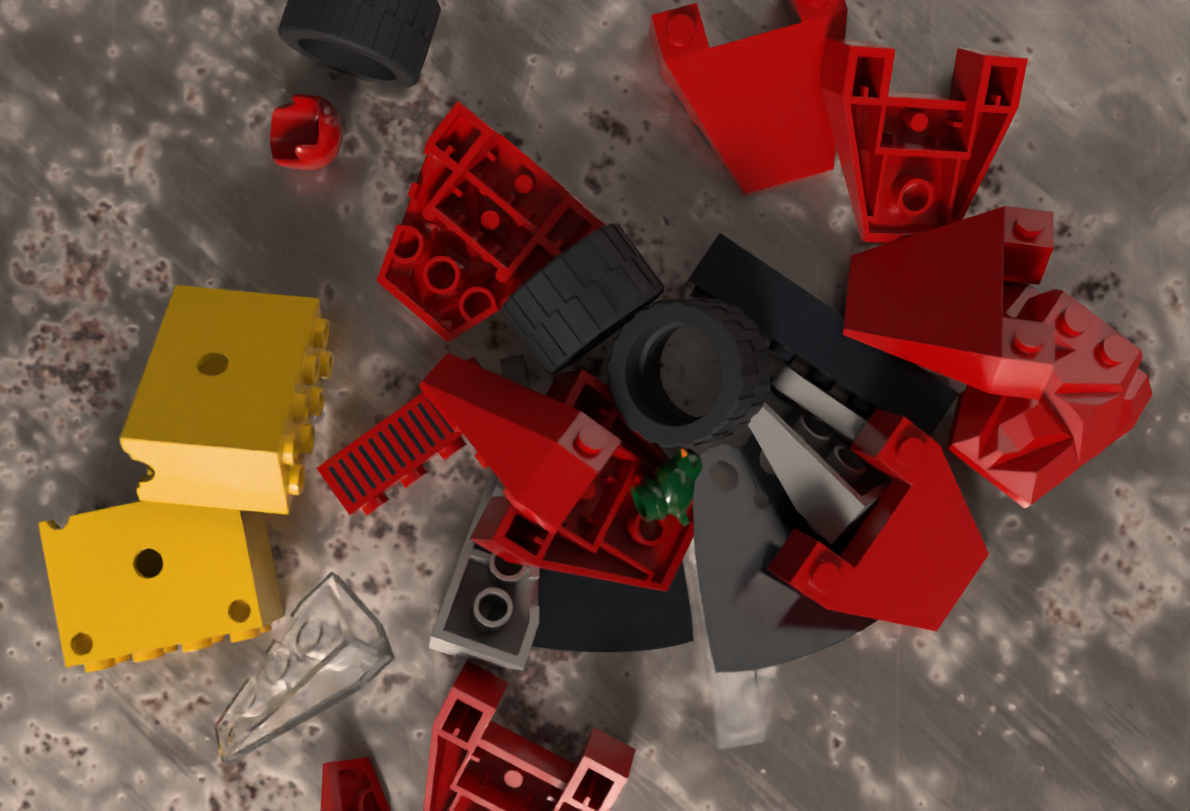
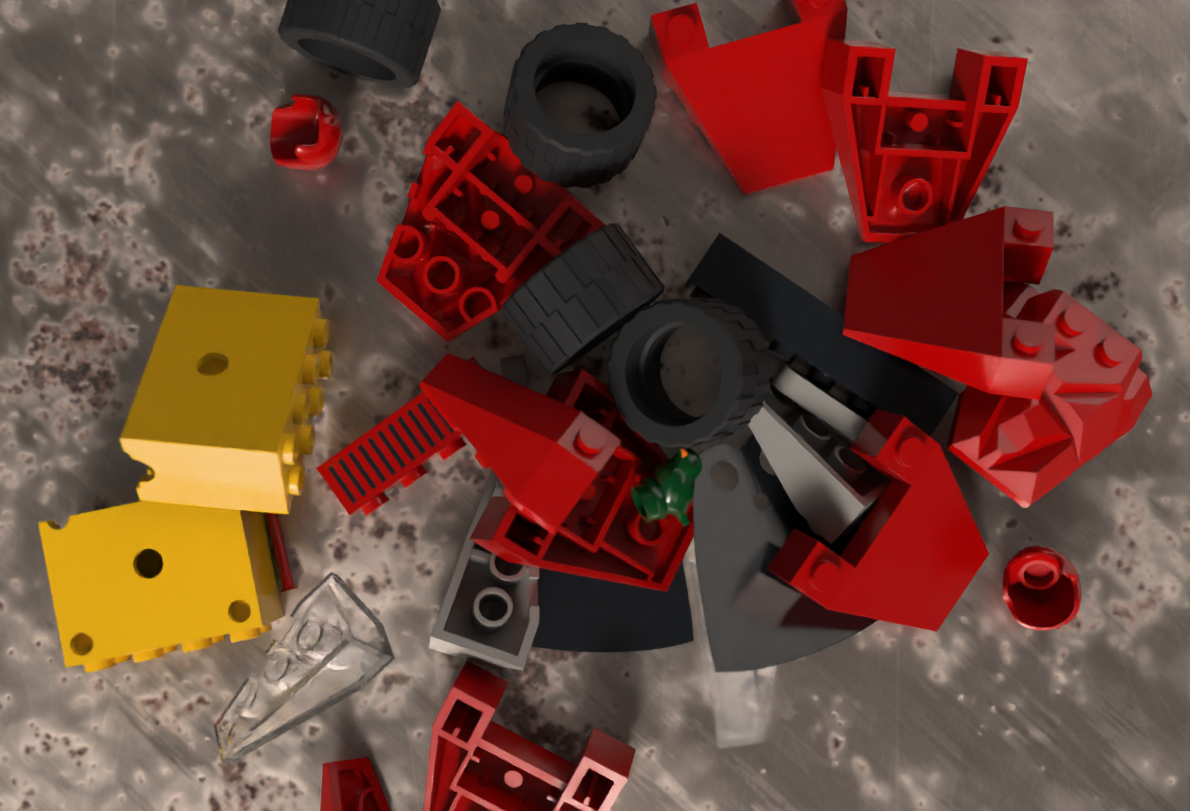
(280, 551): none -> red piece
(589, 57): none -> black tyre
(1041, 588): none -> red hair

